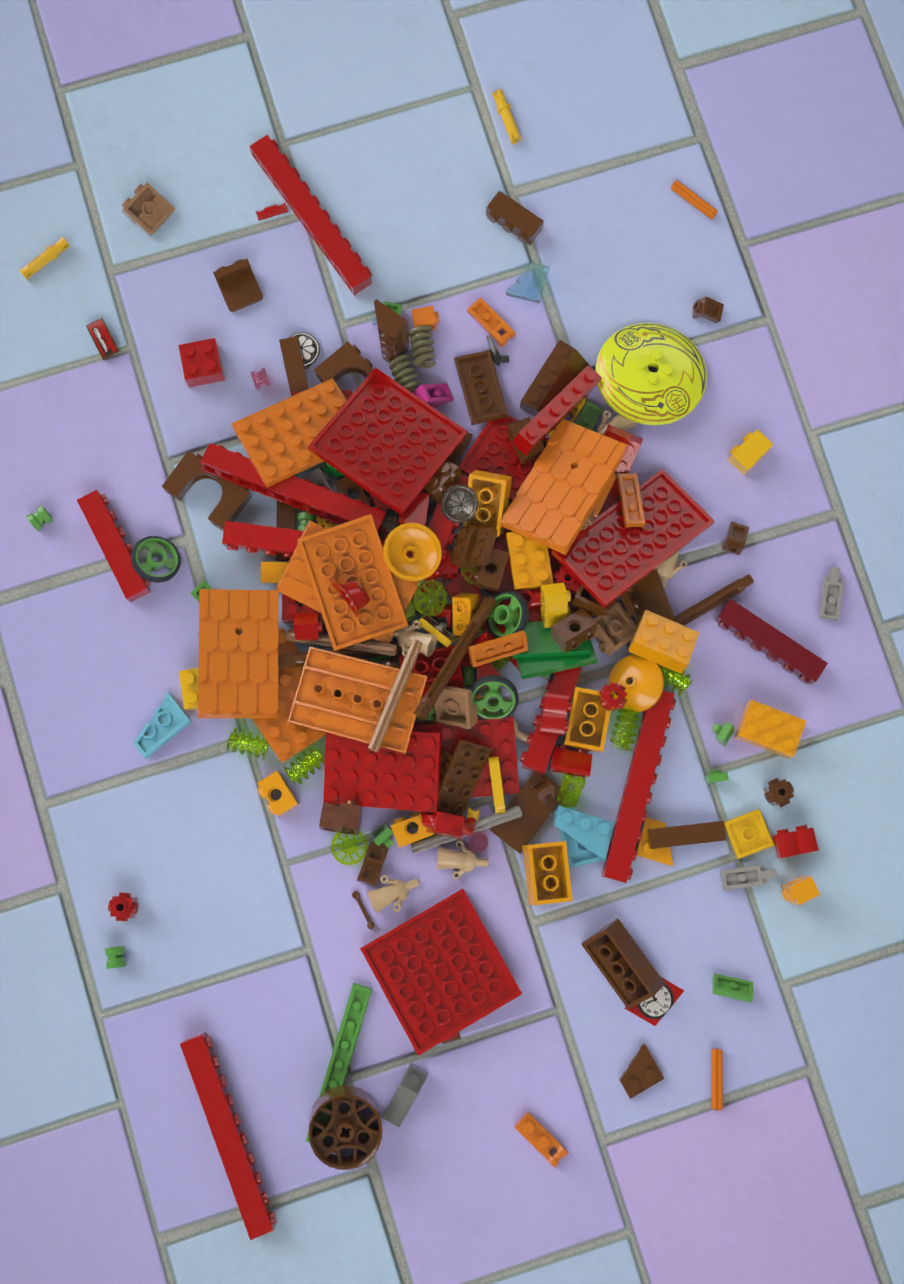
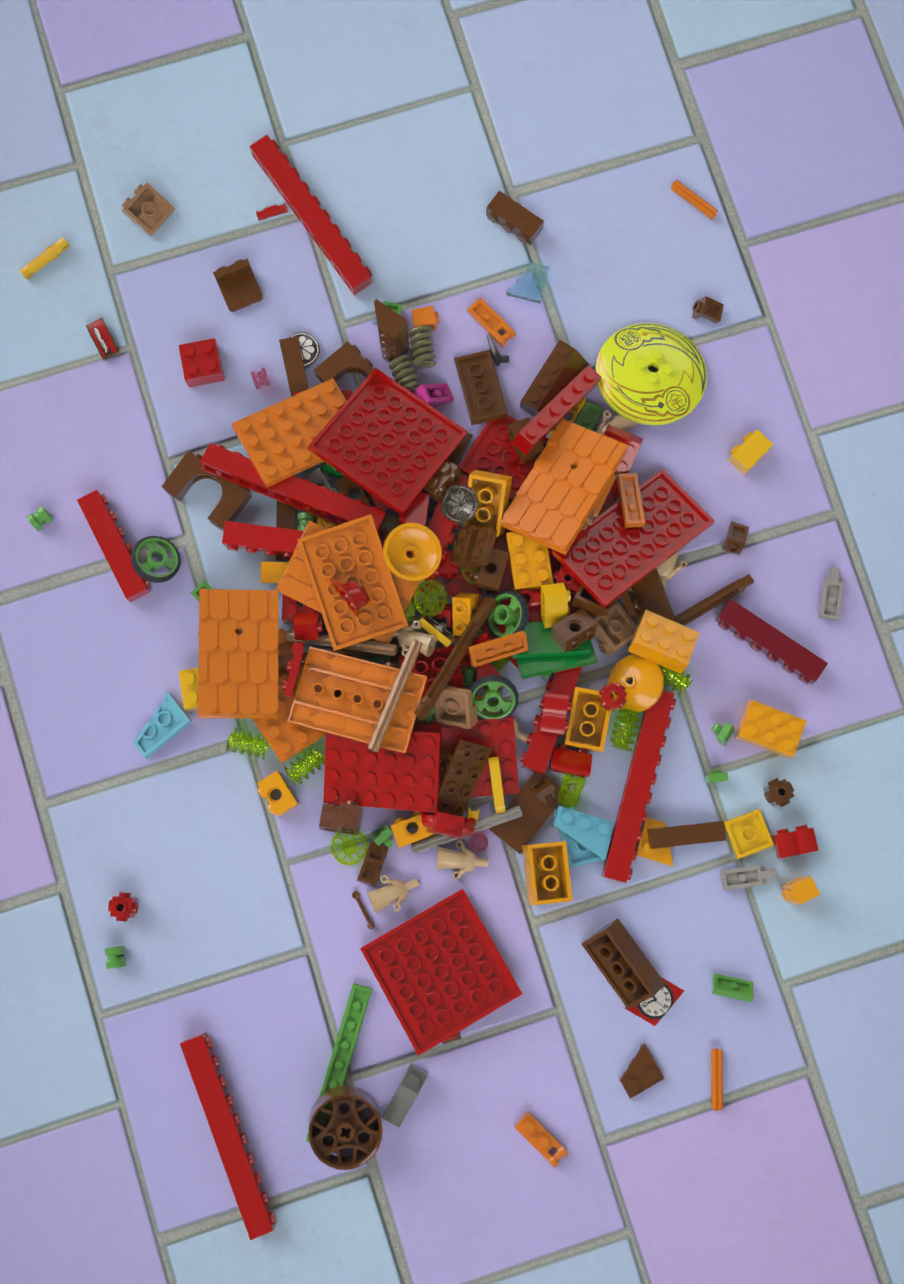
(293, 667): none -> red plate
(503, 108): yellow pin -> none

